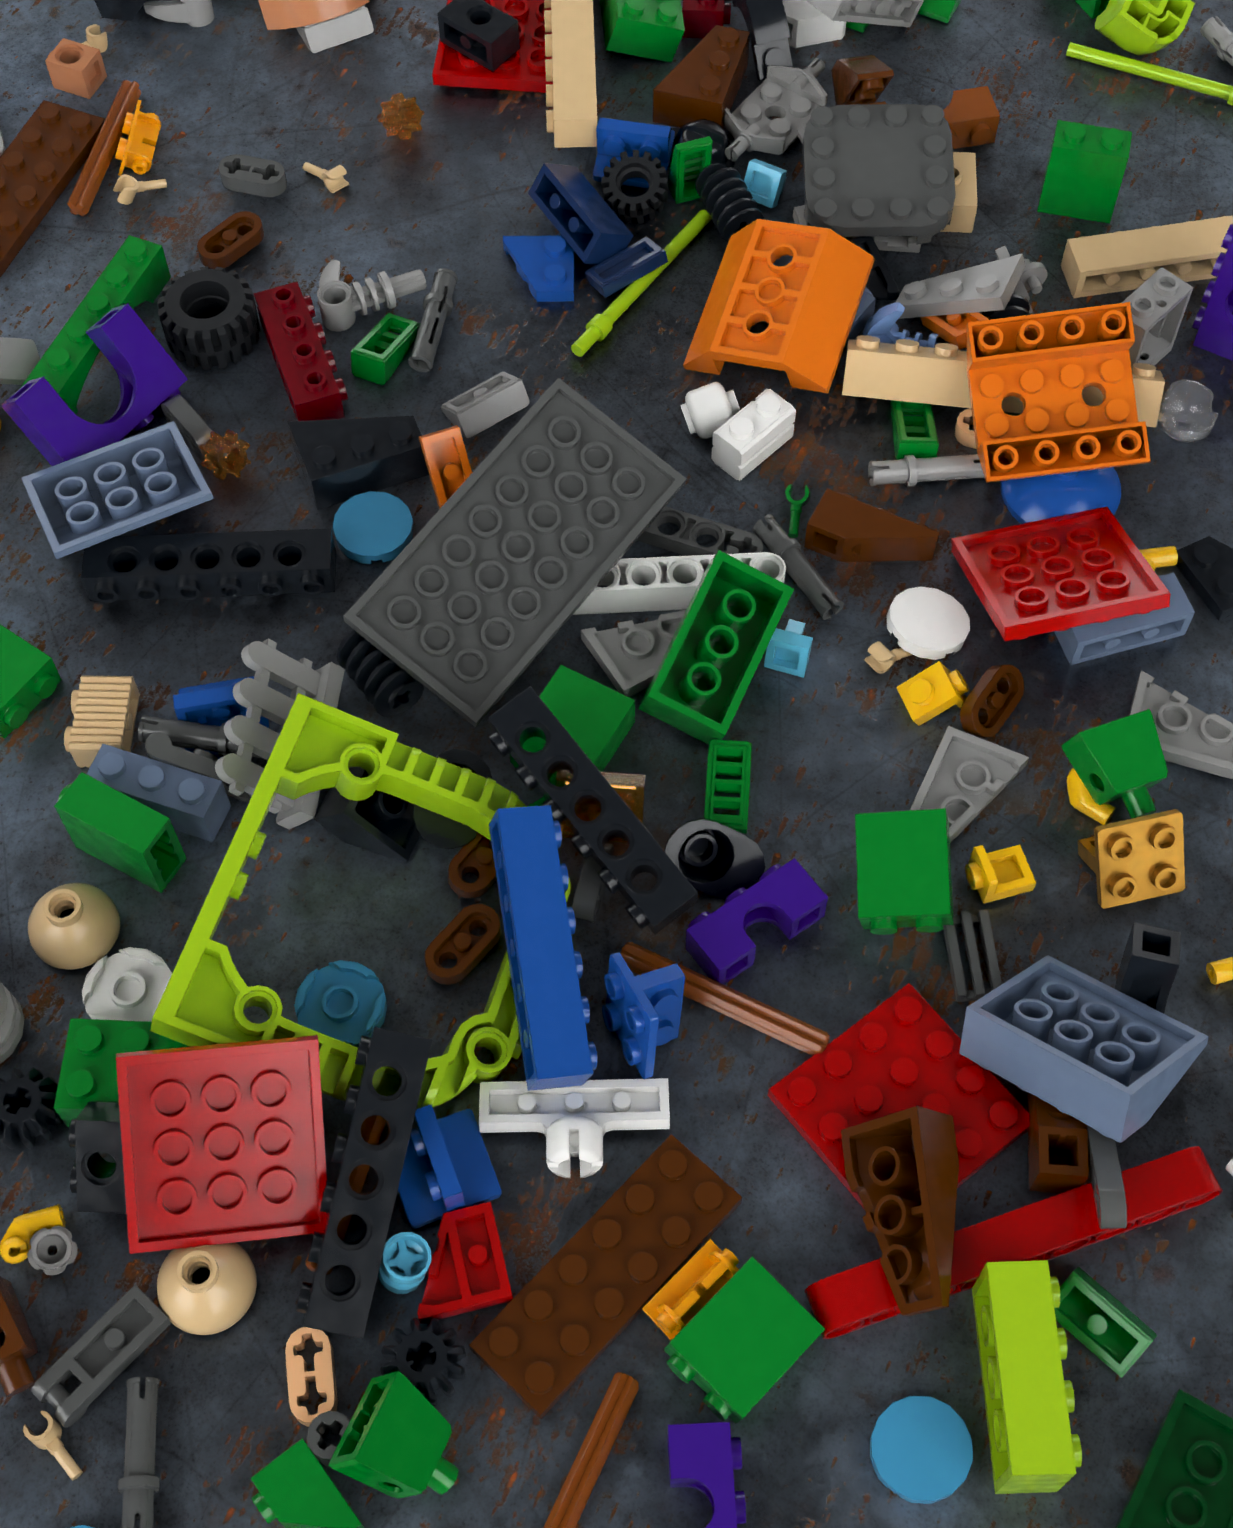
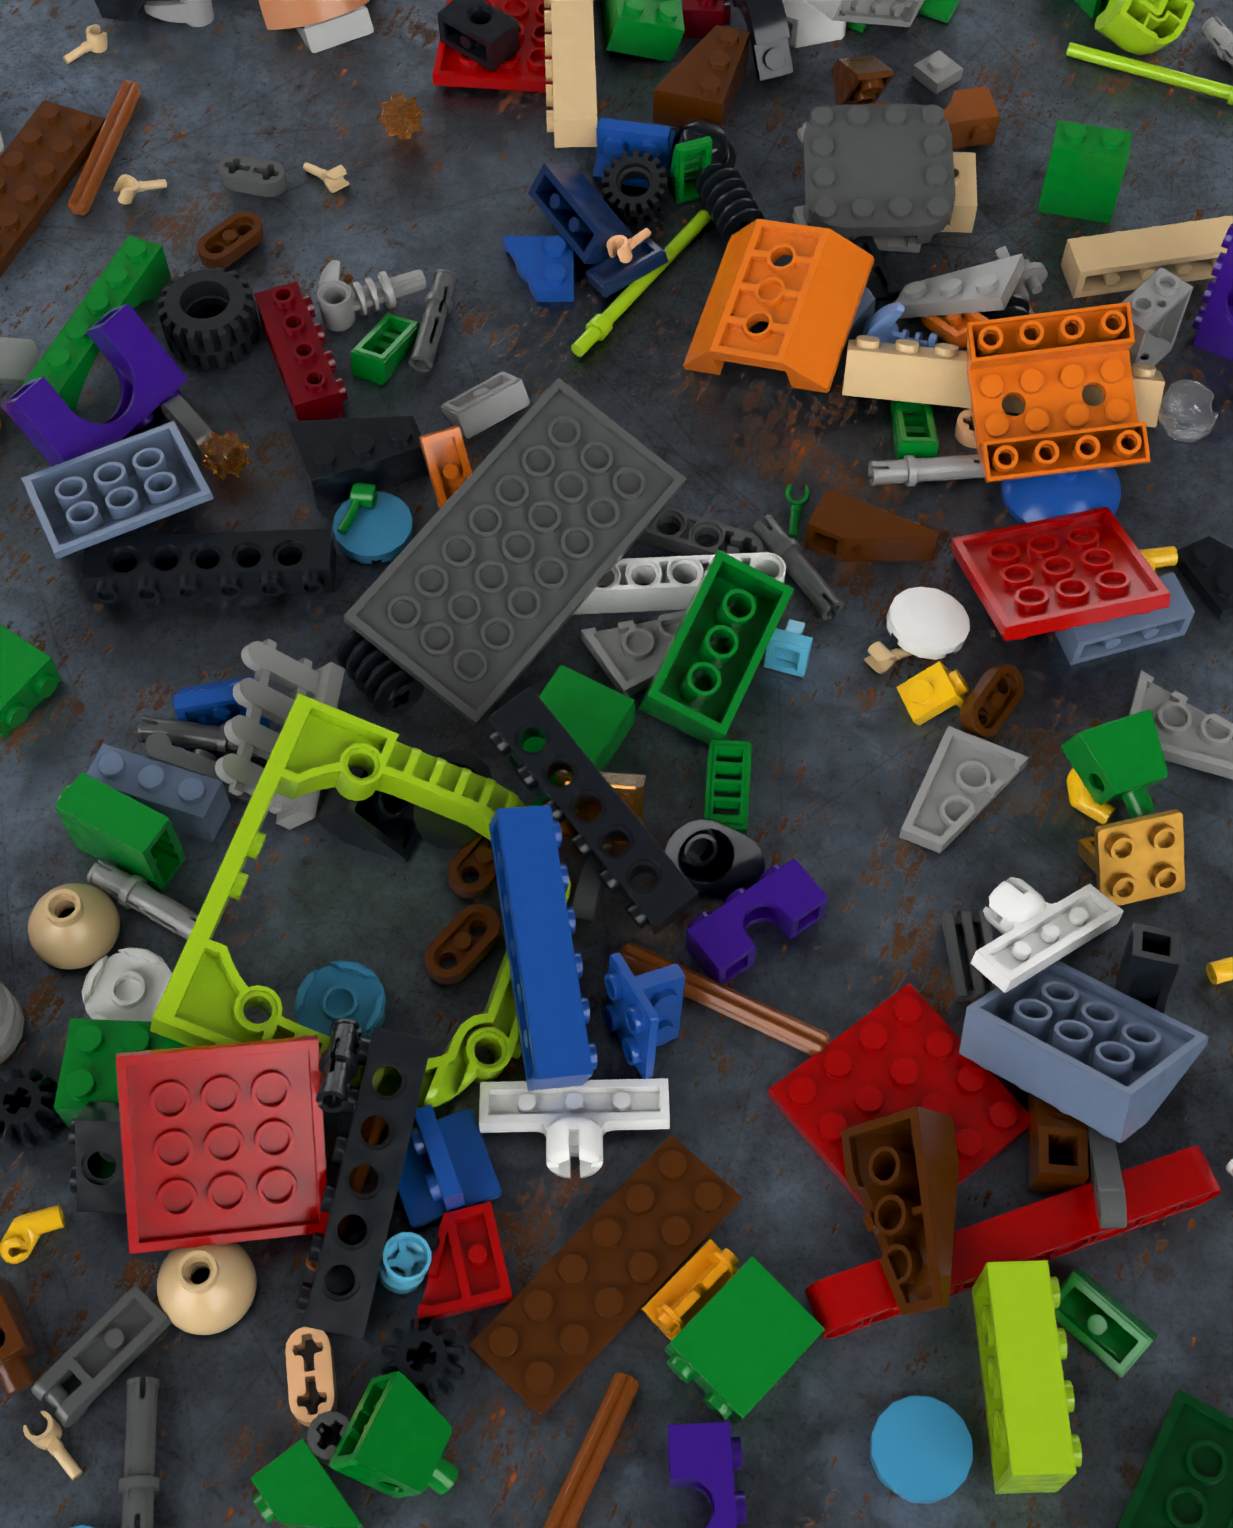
(42, 1240): light grey plate -> none
(76, 68): nougat brick -> none
(102, 715): tan brick -> none
(132, 151): light orange hinge -> none
(134, 893): none -> light grey pin
(338, 1065): none -> black pin
(361, 496): none -> green hand
(622, 246): none -> light nougat hand
(709, 409): white head -> none
(753, 434): white brick -> none
(765, 182): medium azure tile -> none
(784, 94): light grey plate -> none
(904, 870): green brick -> none
(937, 72): none -> light grey plate
(999, 873): yellow bracket -> none
(1038, 931): none -> white plate

